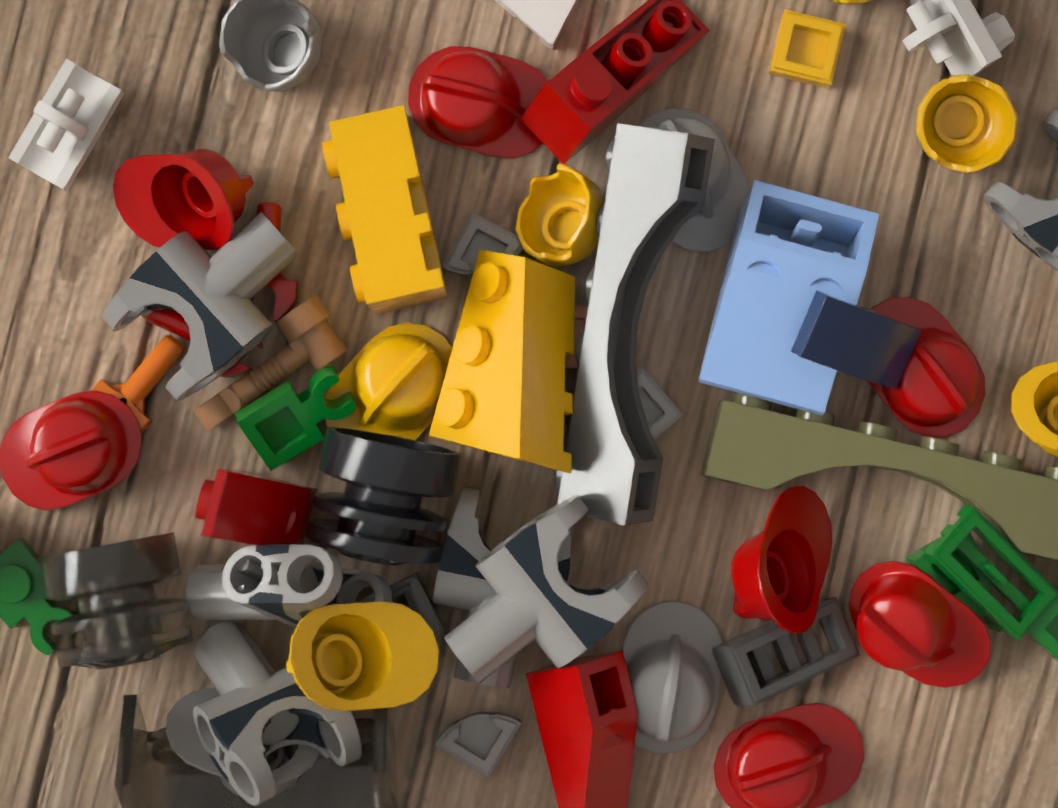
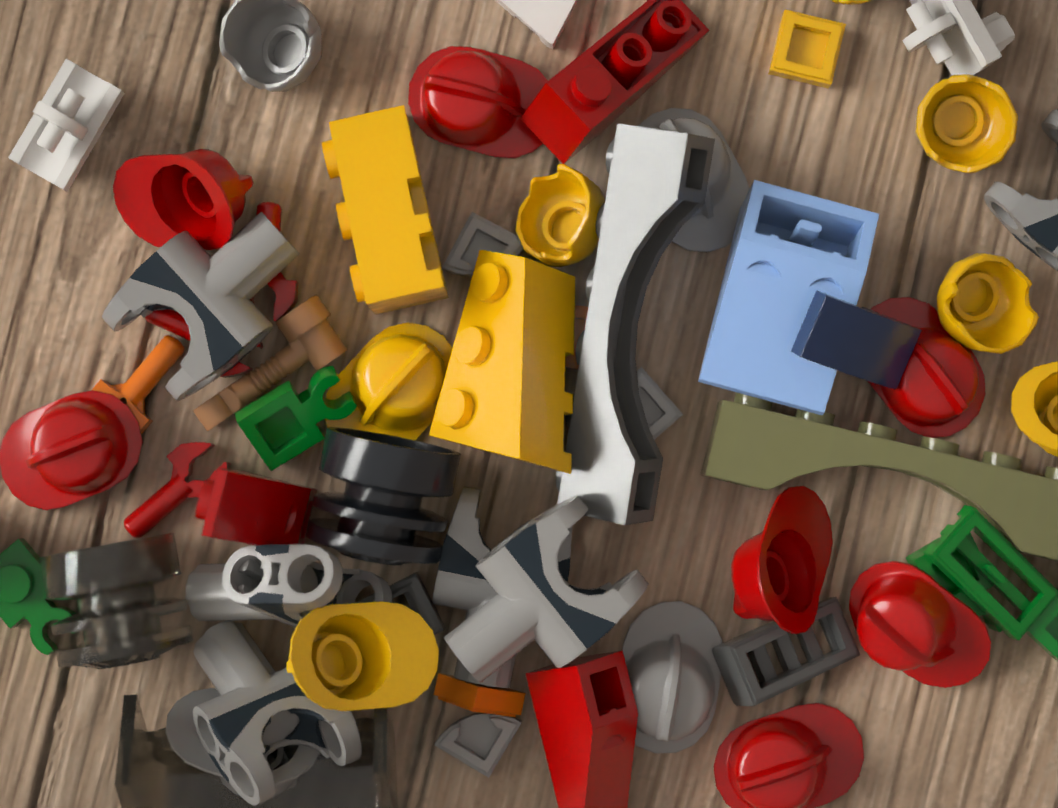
(174, 491): none -> red bar
(479, 697): none -> orange tile
(986, 304): none -> yellow hair

